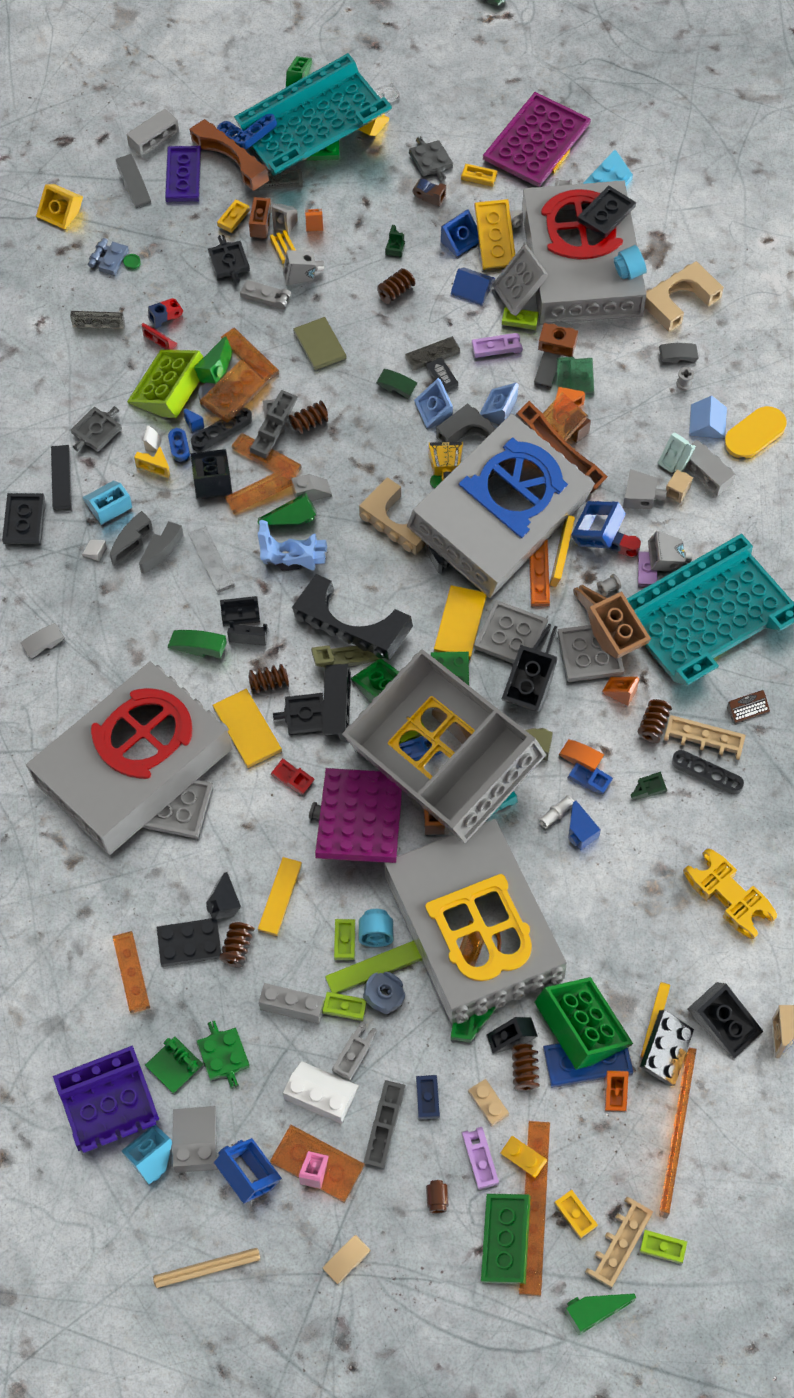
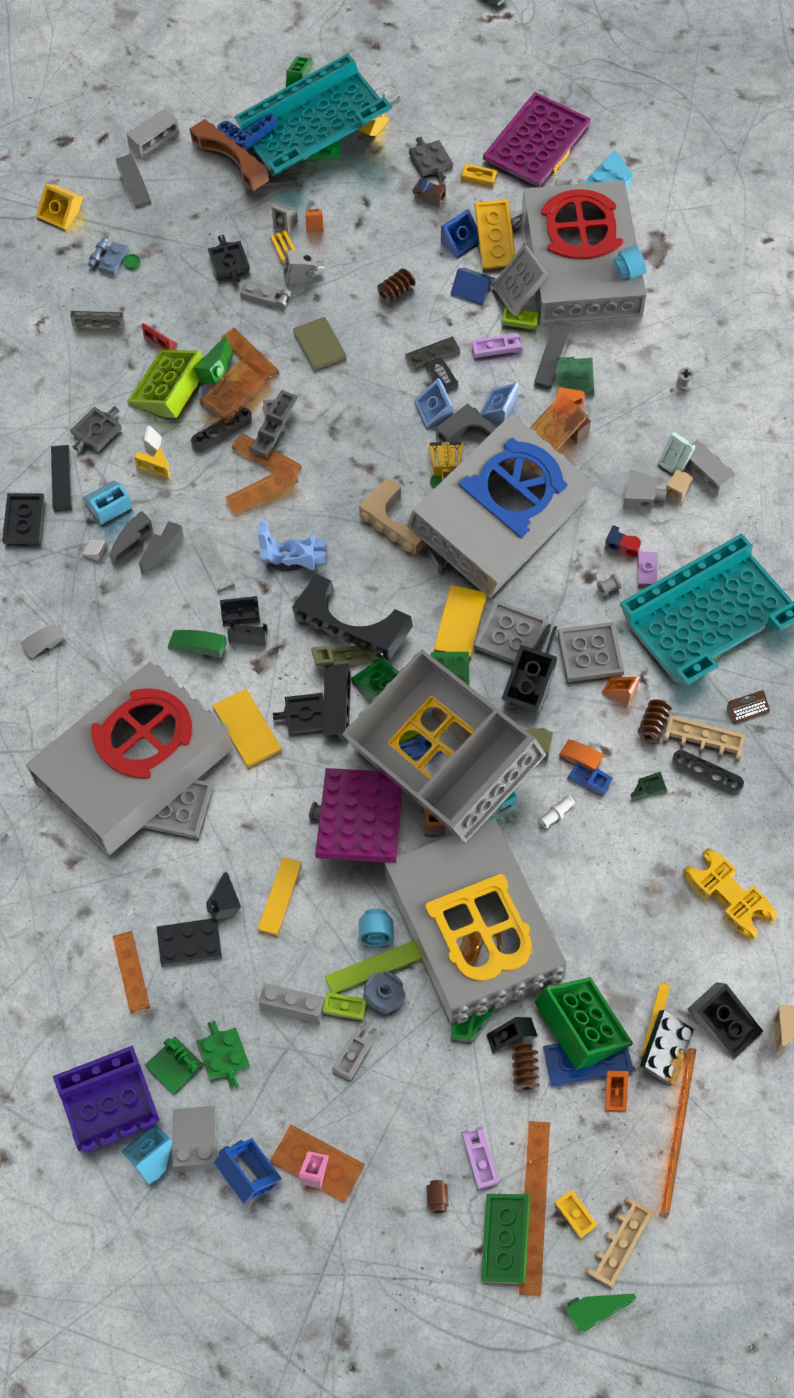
(164, 312): leg -> none
(178, 446): blue plate -> none
(183, 173): dark purple tile -> none
(193, 420): blue slope -> none
(206, 1267): tan axle -> none
(211, 473): black slope -> none
(233, 216): yellow plate -> none
(234, 944): reddish brown piece -> none
(260, 217): dark orange brick -> none
(268, 678): reddish brown piece -> none
(292, 512): green slope -> none
(292, 777): red slope -> none
(309, 417): reddish brown piece -> none
(314, 486): light grey slope -> none
(320, 1092): white slope -> none
(344, 939): lime plate -> none
(346, 1259): tan slope -> none
(384, 1124): dark grey slope -> none
(395, 243): dark green slope -> none
(395, 381): dark green slope -> none
(427, 1097): dark blue plate -> none
(488, 1102): tan plate -> none
(523, 1156): yellow plate -> none
(536, 420): dark orange arch -> none
(540, 577): orange tile -> none
(562, 551): yellow tile -> none
(564, 346): dark orange brick -> none
(582, 827): blue slope -> none
(595, 538): blue window -> none
(606, 211): black plate -> none
(613, 622): medium nougat slope -> none
(663, 1247): lime plate -> none
(667, 552): light grey torso -> none
(678, 351): dark grey slope -> none
(691, 278): tan arch -> none
(708, 418): light blue slope -> none
(755, 432): yellow tile -> none

